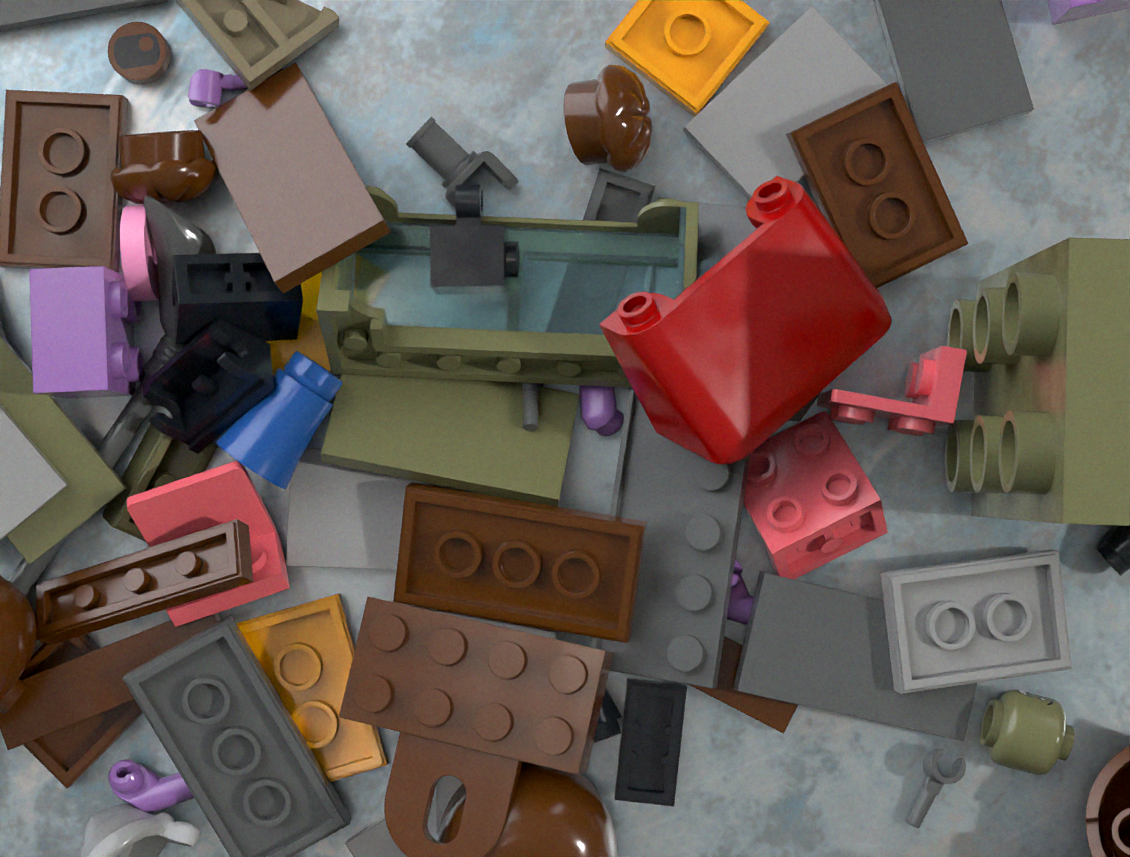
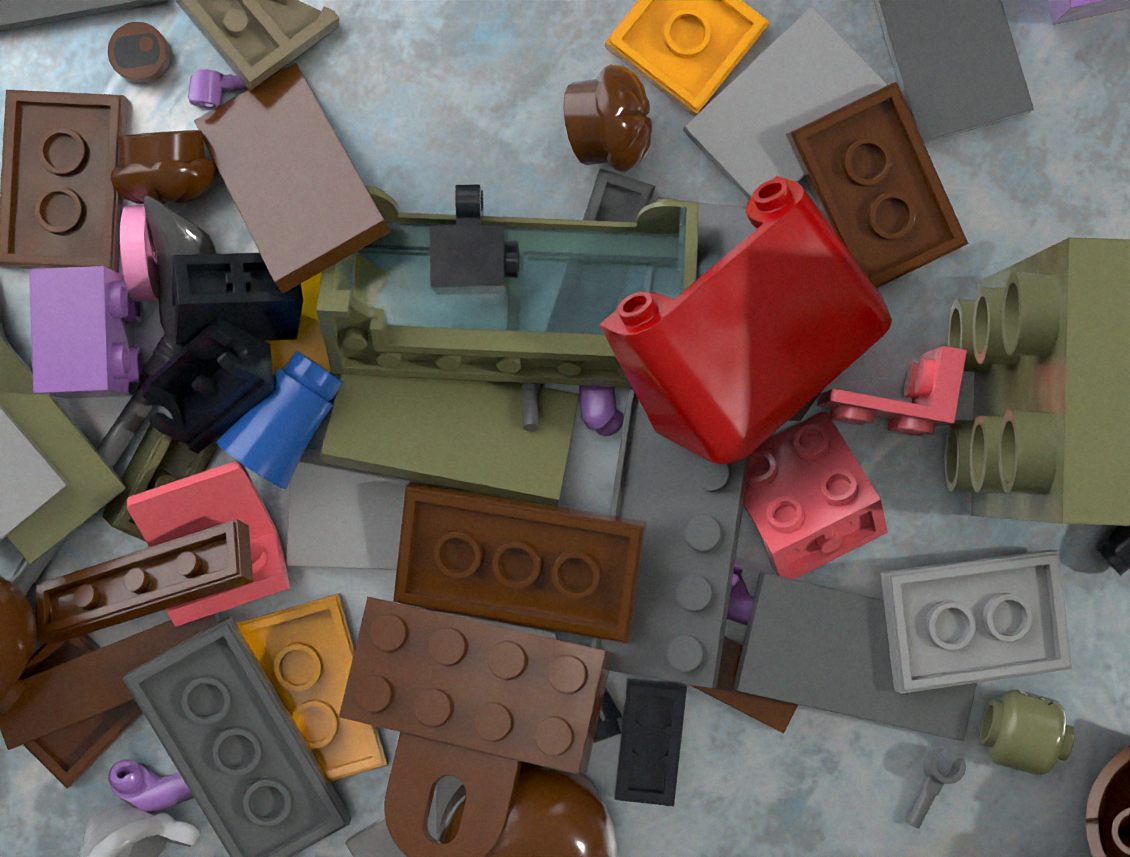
(453, 162): dark grey piece -> none

